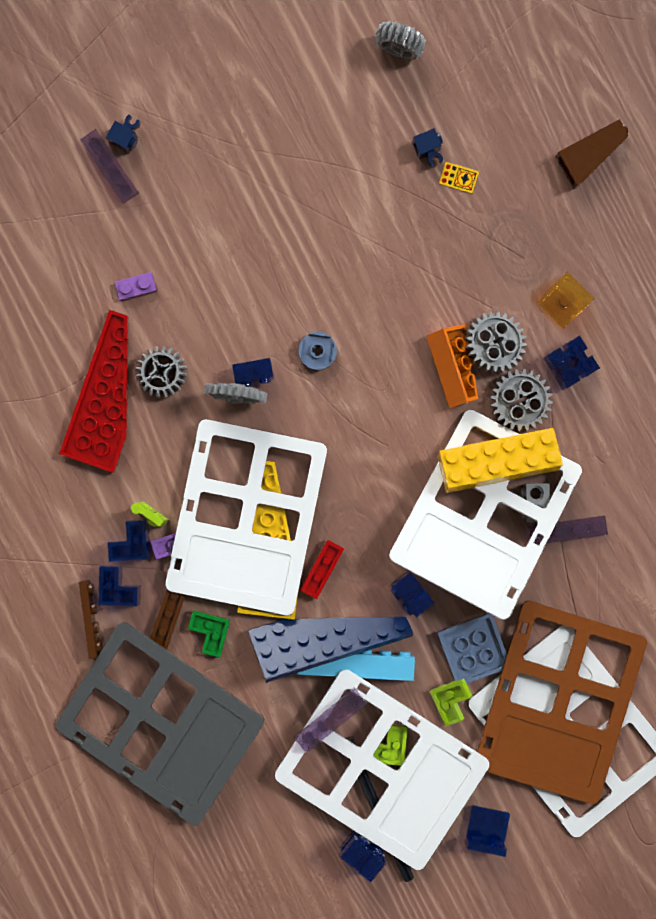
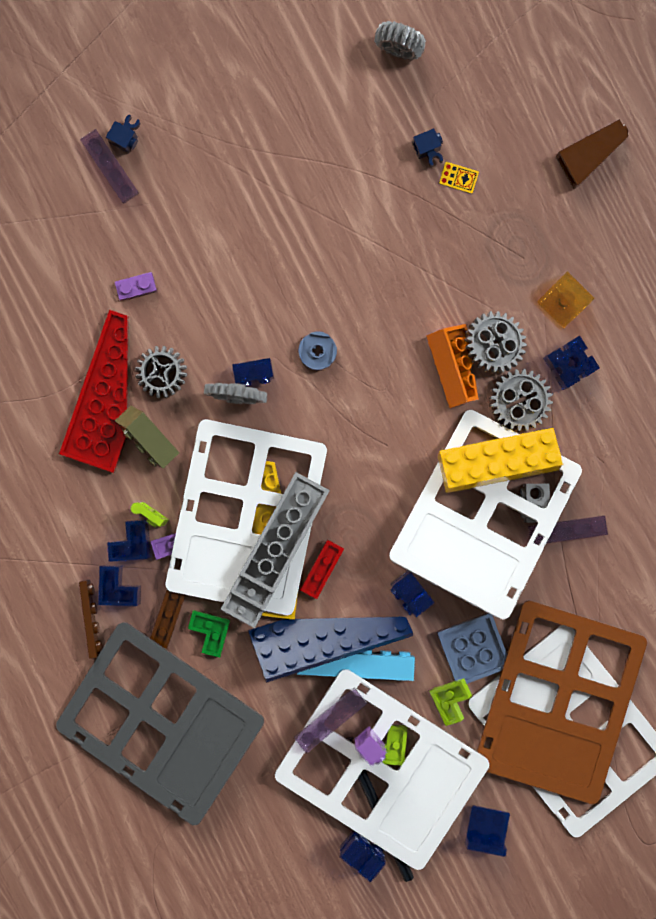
(147, 437): none -> olive wedge
(275, 549): none -> light grey slope
(370, 746): none -> medium lavender brick

